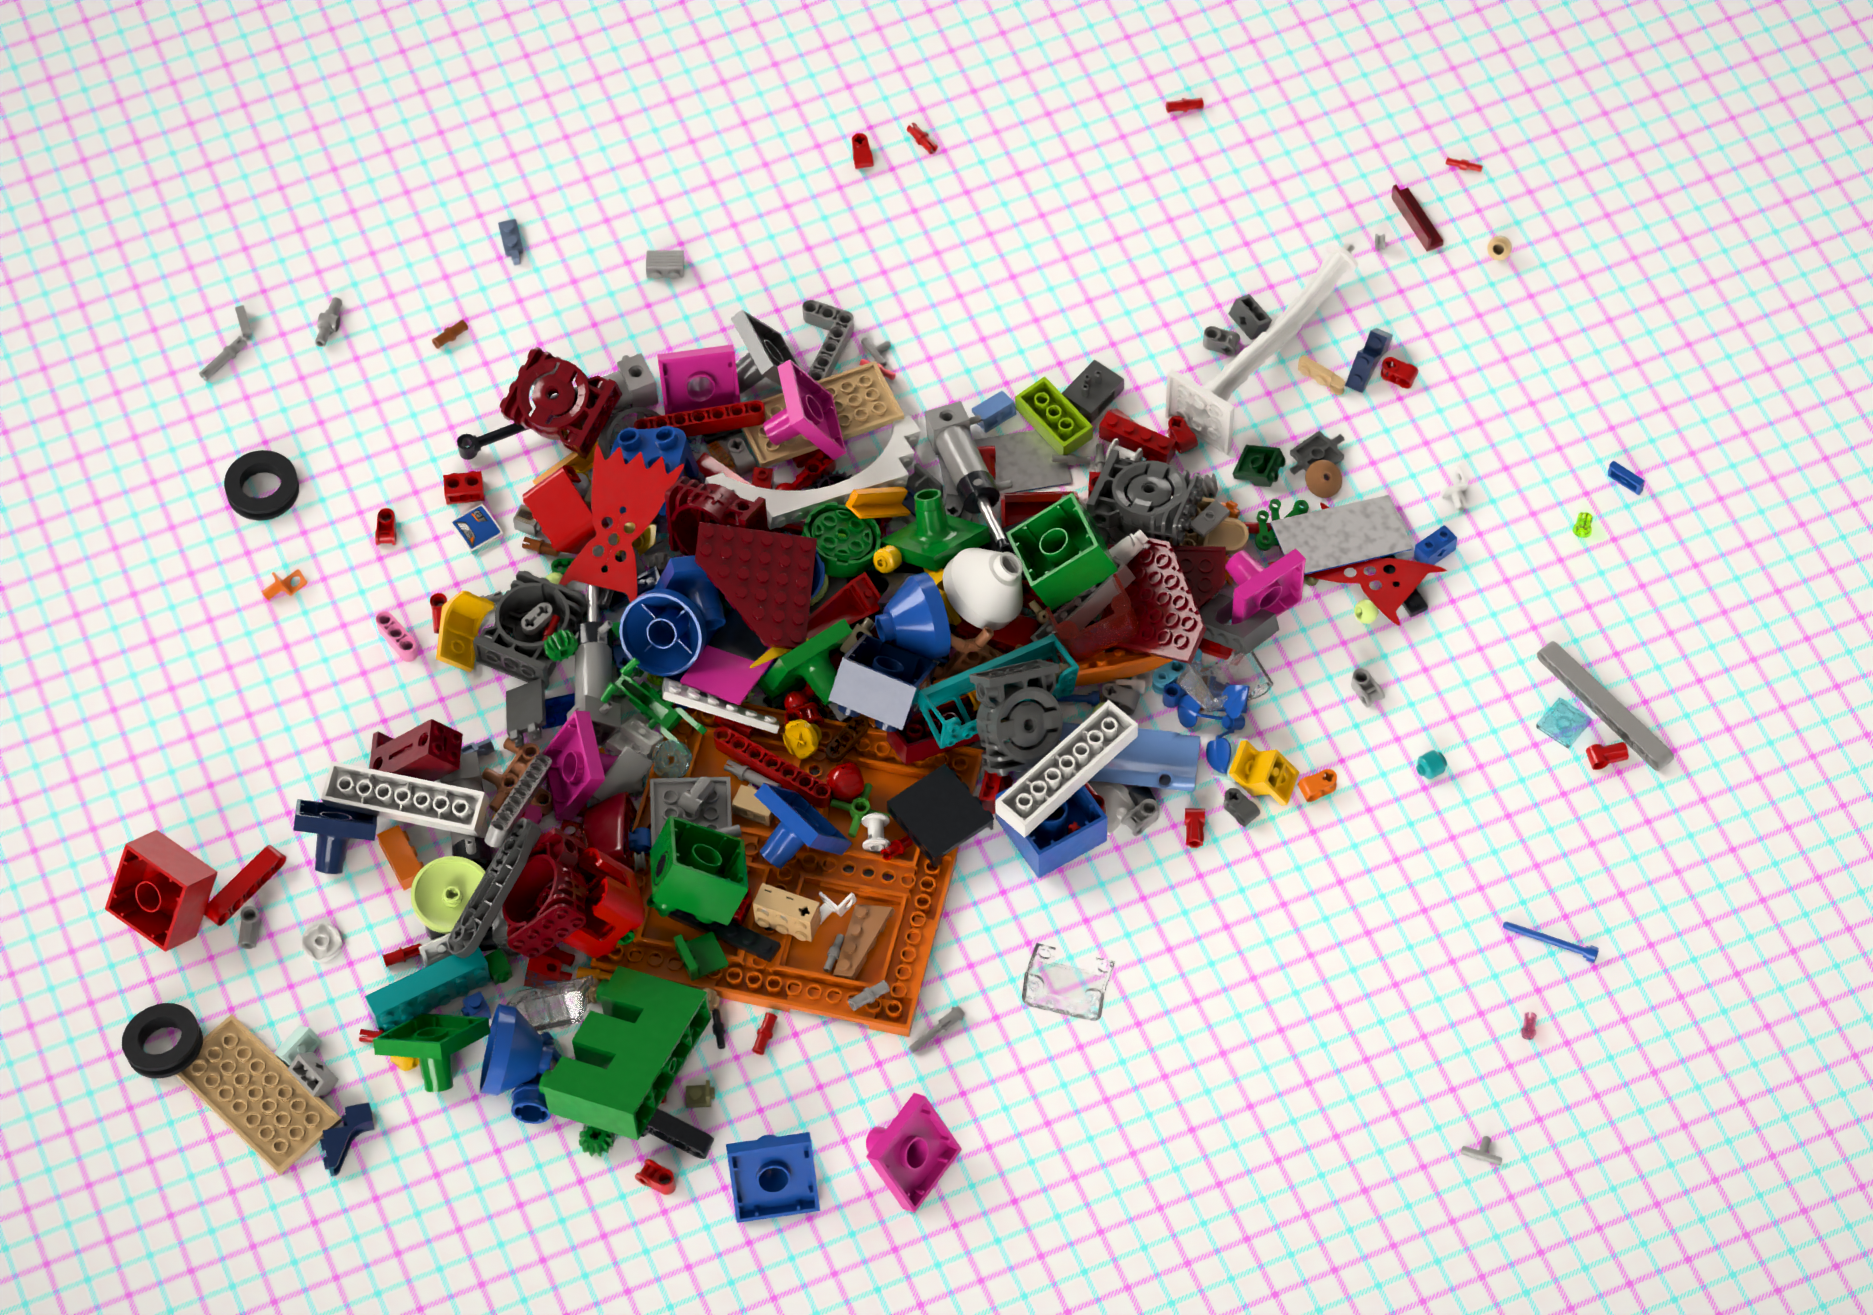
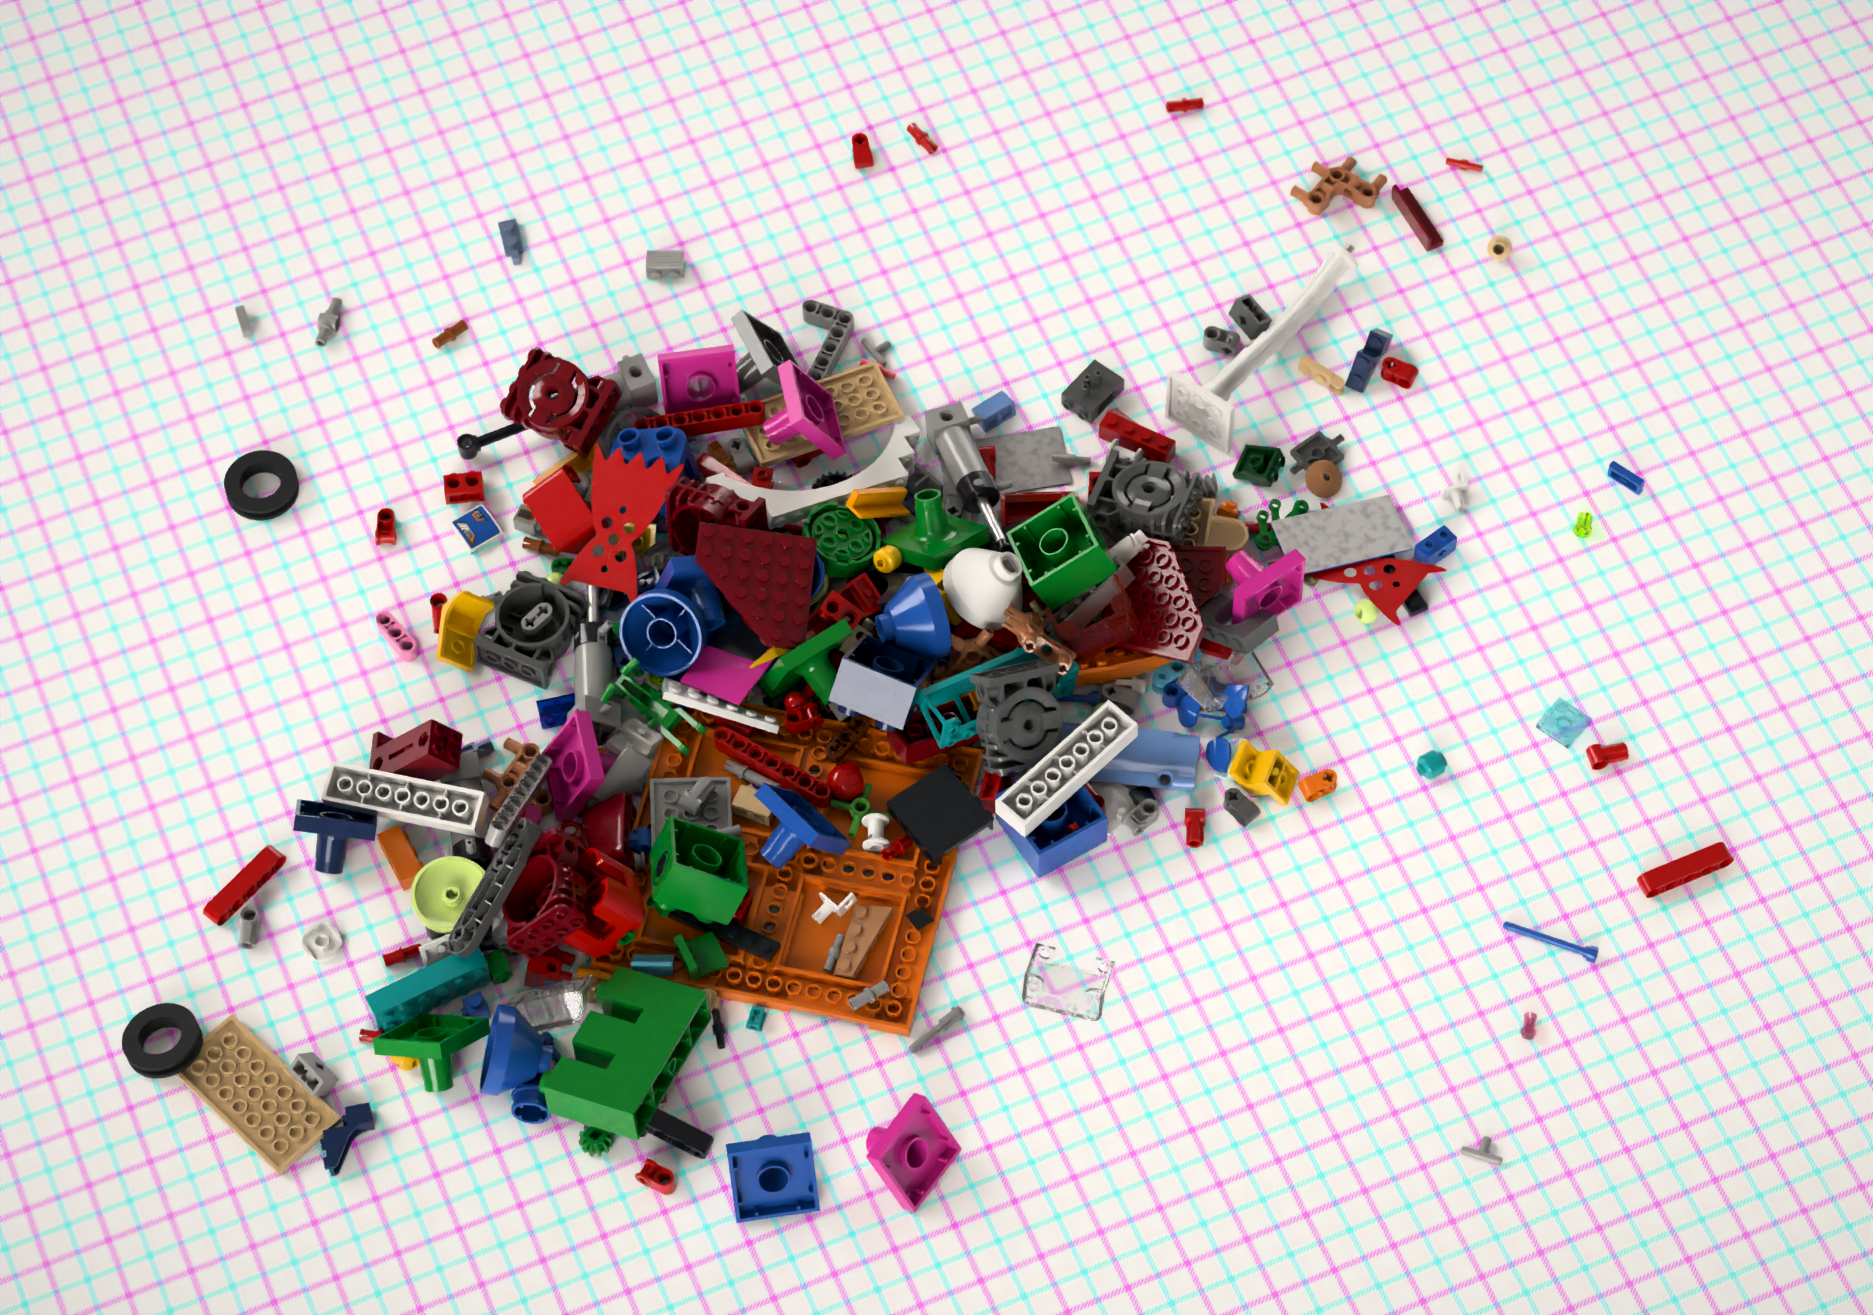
(161, 890): red brick -> none
(228, 353): light grey pin -> none
(284, 585): orange bracket -> none
(300, 1041): light aqua panel -> none
(526, 711): dark grey tile -> none
(551, 628): red bar -> none
(561, 645): green gear -> none
(654, 965): none -> medium azure panel
(661, 762): clear light blue plate -> none
(699, 1095): olive bracket -> none
(718, 436): black pin -> none
(761, 1018): none -> teal piece
(764, 1033): red pin -> none
(786, 912): tan piece -> none
(801, 738): yellow tile -> none
(819, 464): red beam -> none
(842, 608): none -> red brick
(920, 917): none -> black slope
(1032, 637): none -> nougat pin
(1053, 417): lime brick -> none
(1099, 458): light grey bar -> none
(1181, 433): red piece -> none
(1209, 518): light grey plate -> none
(1339, 182): none -> nougat pin
(1367, 691): light grey piece -> none
(1379, 241): light grey bush -> none
(1605, 706): light grey beam -> none
(1685, 869): none -> red beam

